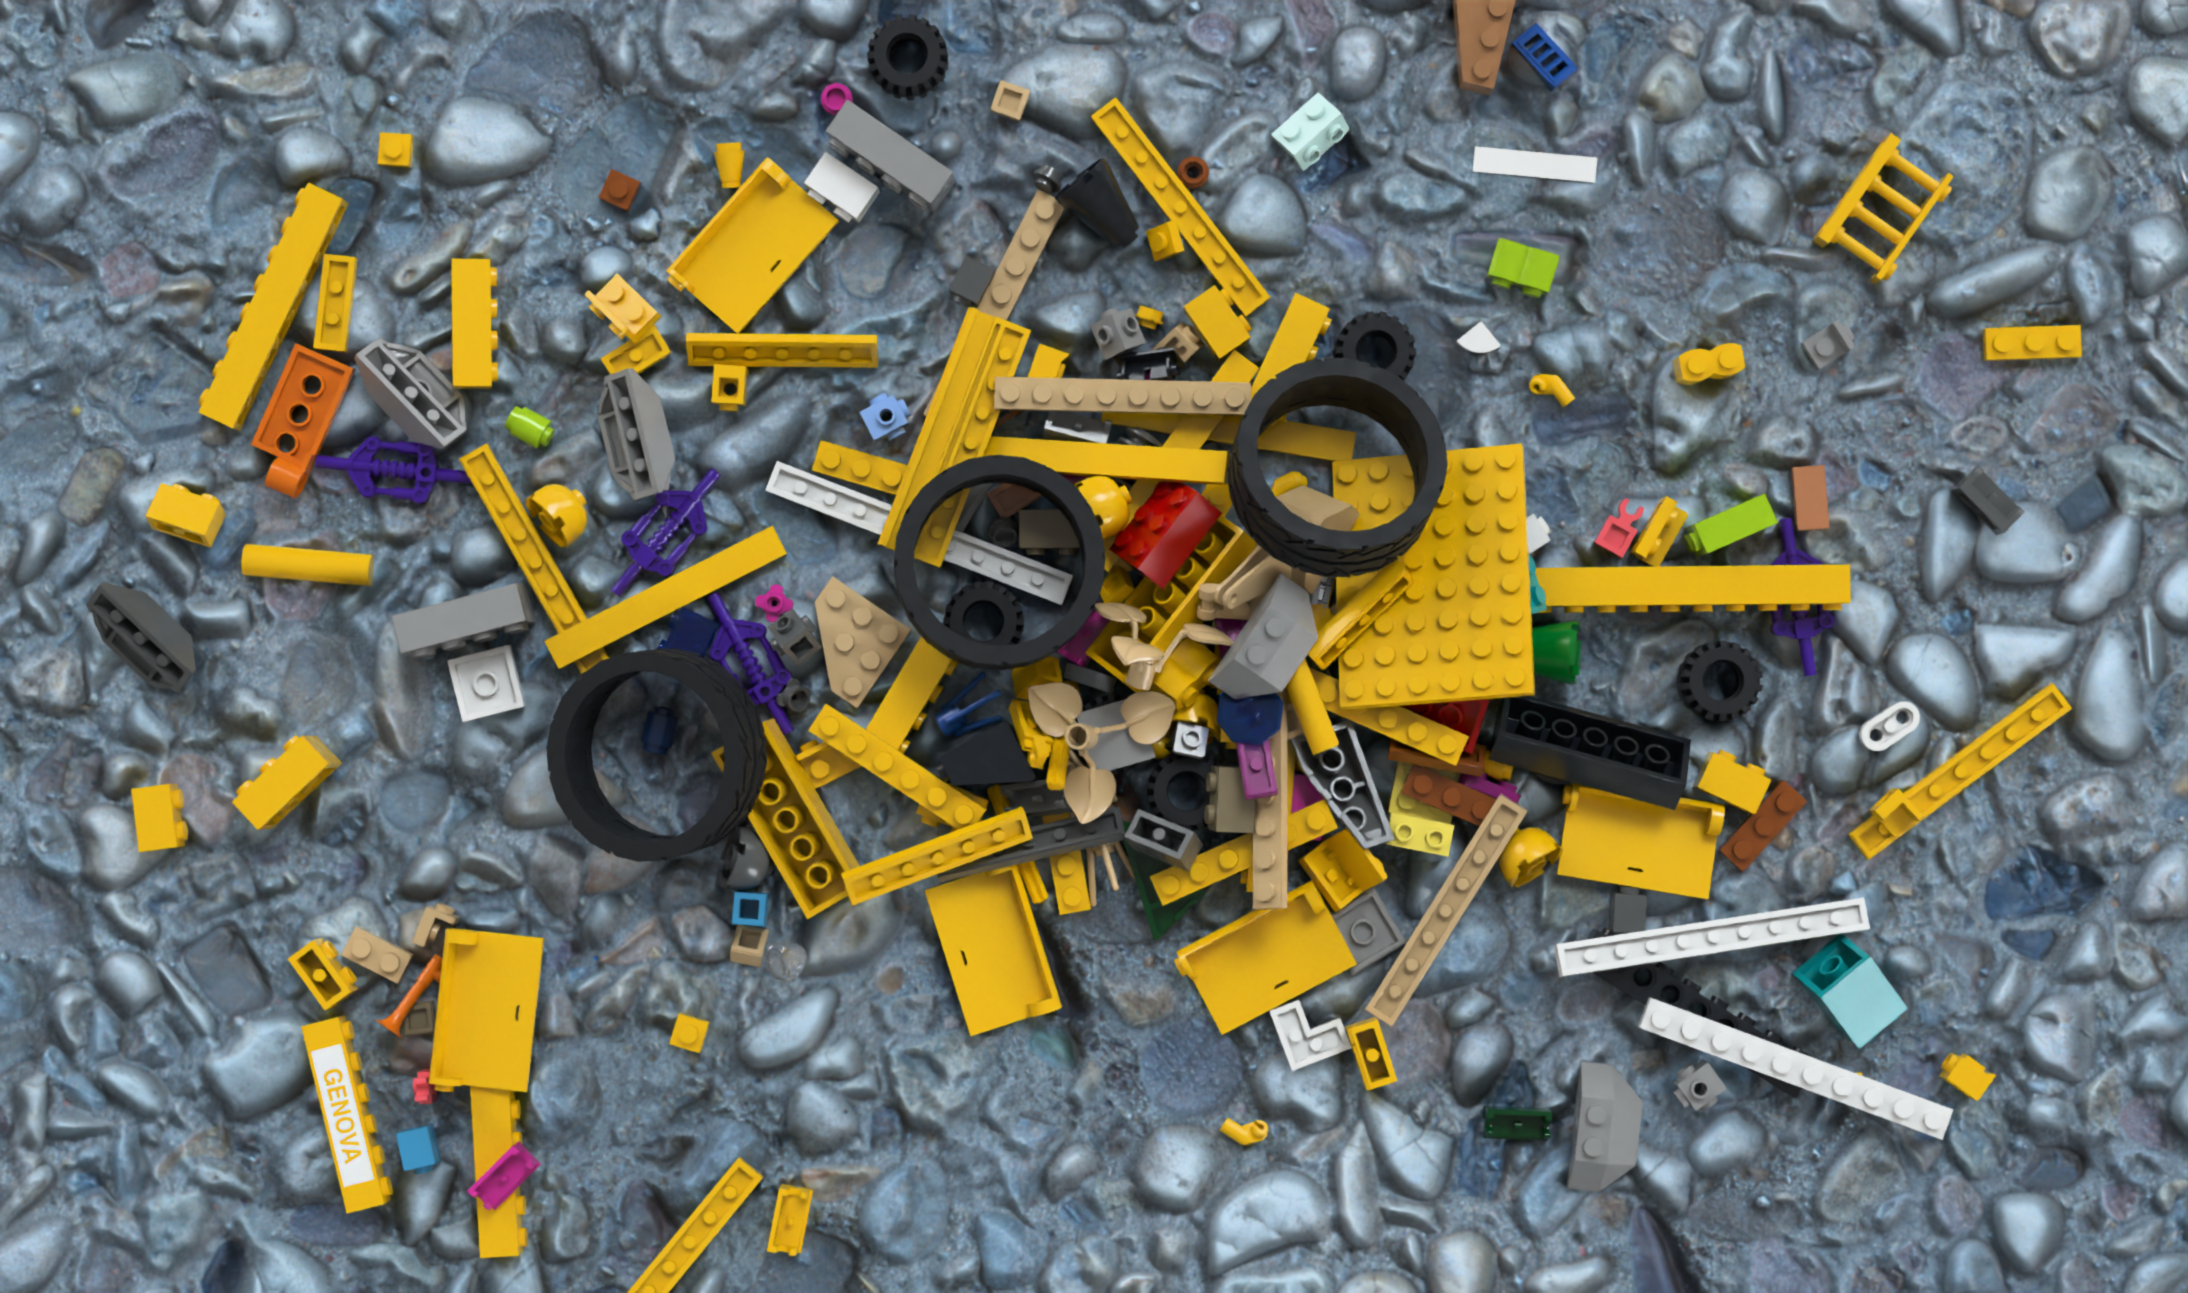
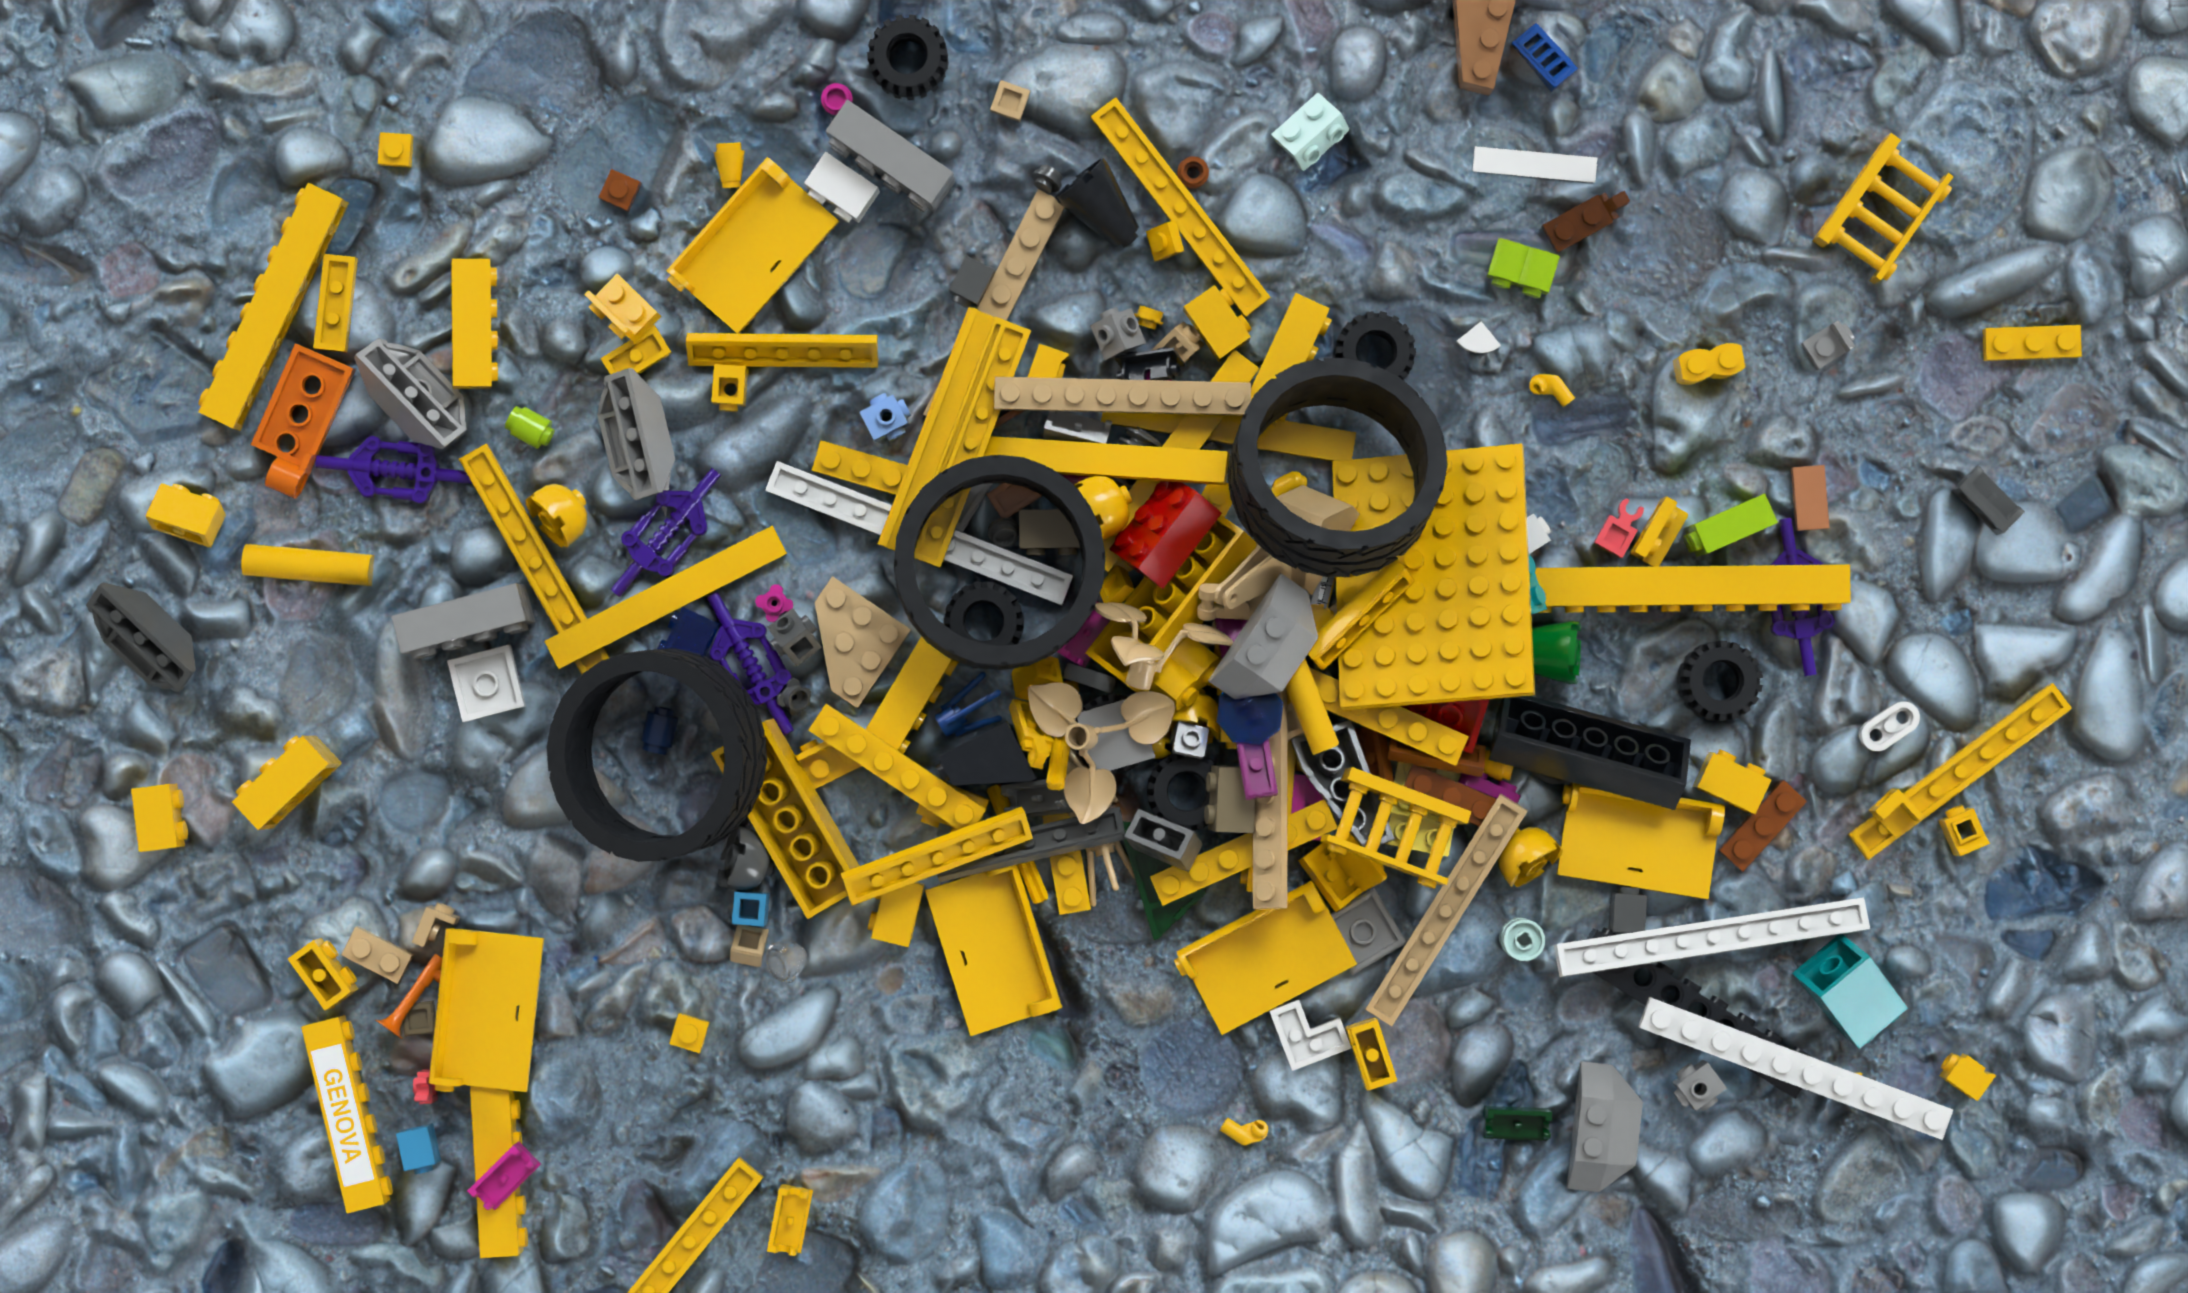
(897, 915): none -> yellow brick
(1375, 752): none -> dark orange plate
(1419, 805): none -> yellow fence
(1522, 939): none -> light aqua wheel
(1583, 220): none -> reddish brown hinge
(1968, 844): none -> yellow window

